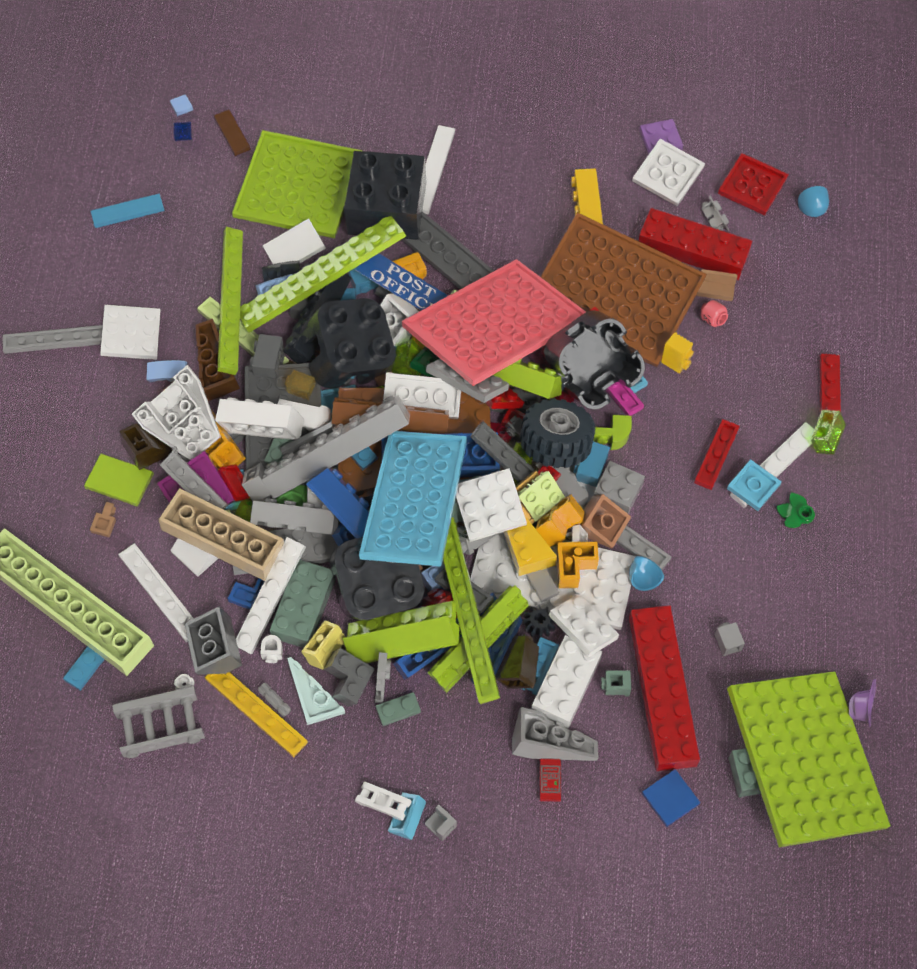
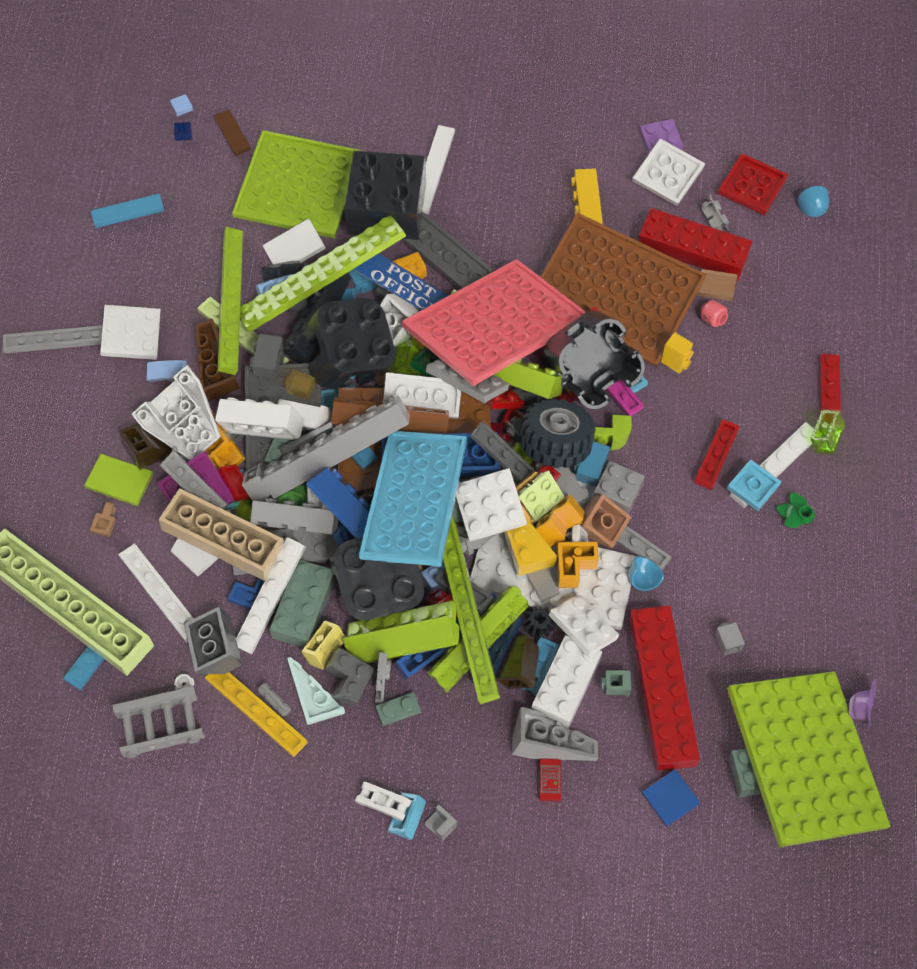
(271, 649): white plate -> none

